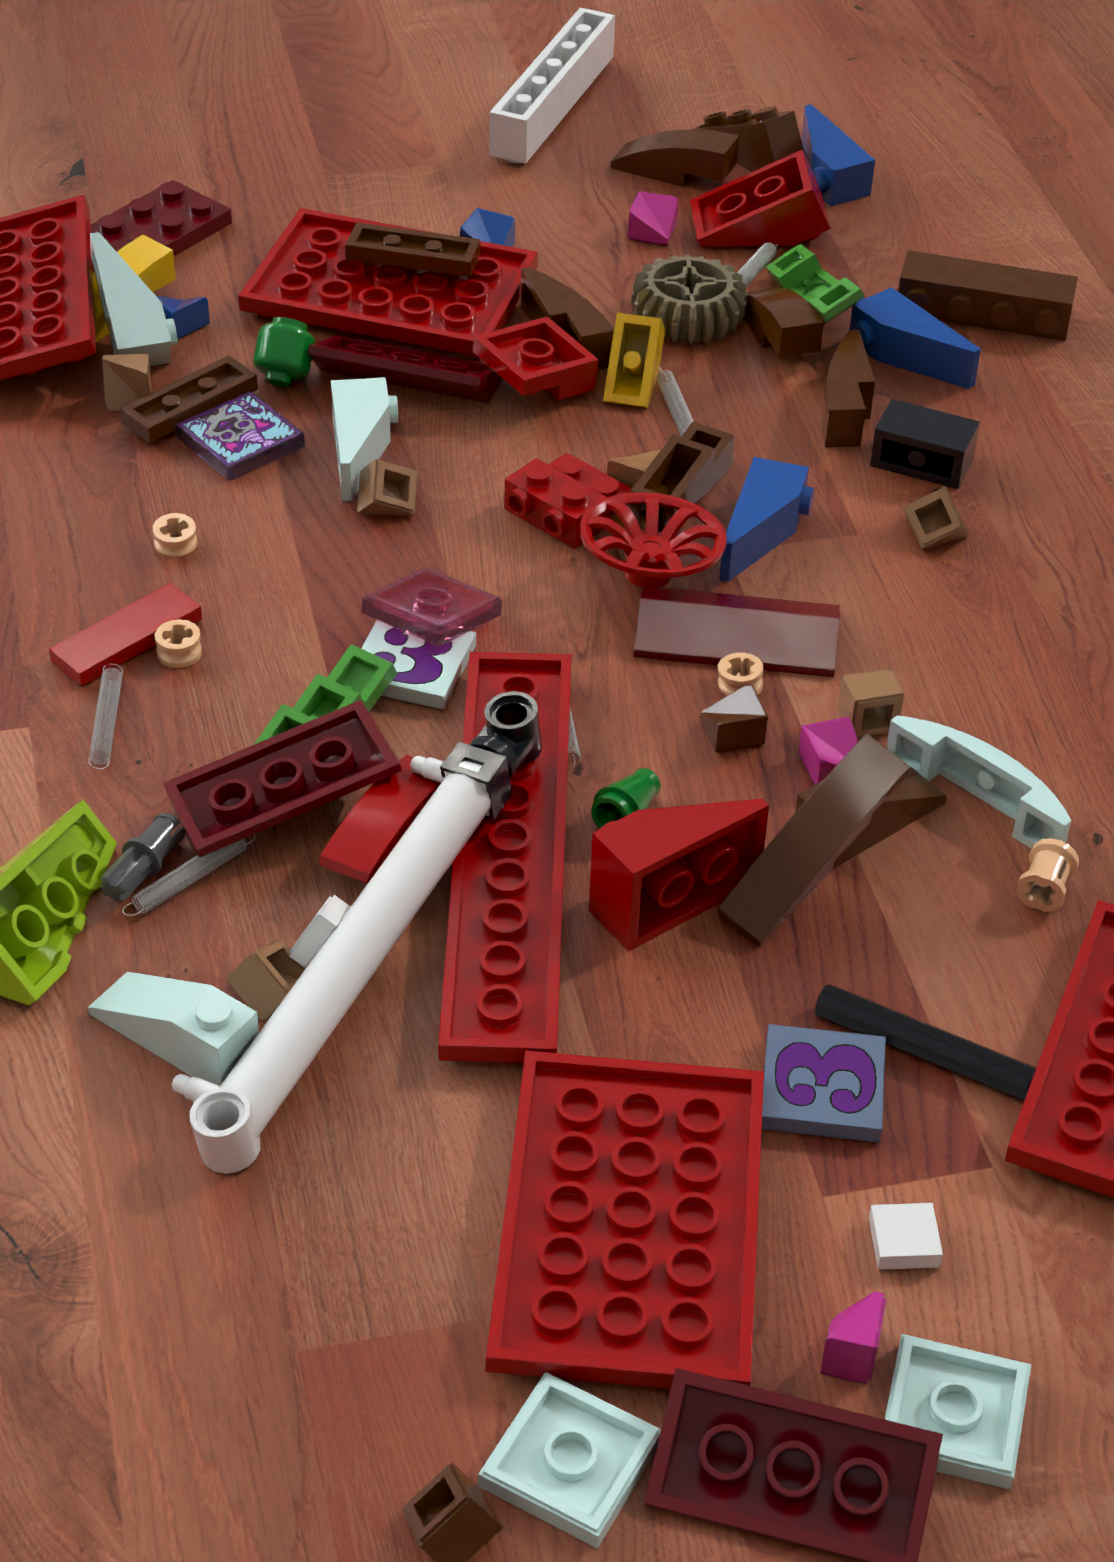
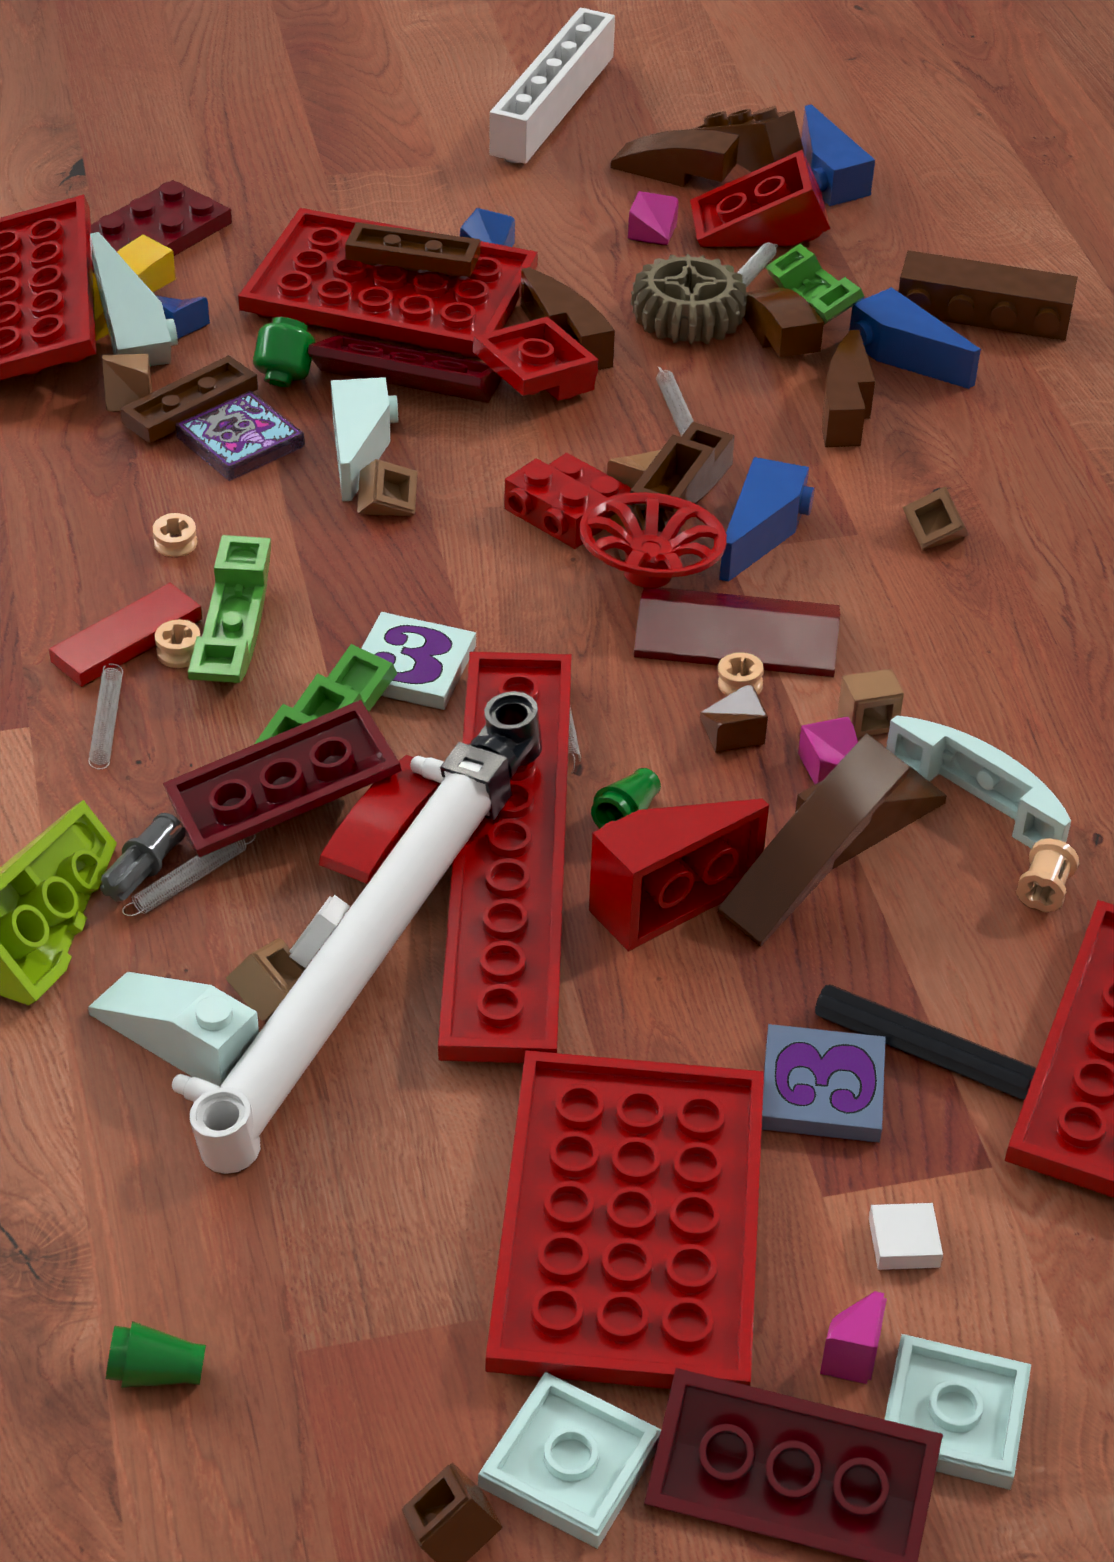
(152, 1358): none -> green cone
(234, 610): none -> bright green slope
(432, 606): clear pink tile -> none
(634, 360): yellow slope -> none
(924, 443): black brick -> none

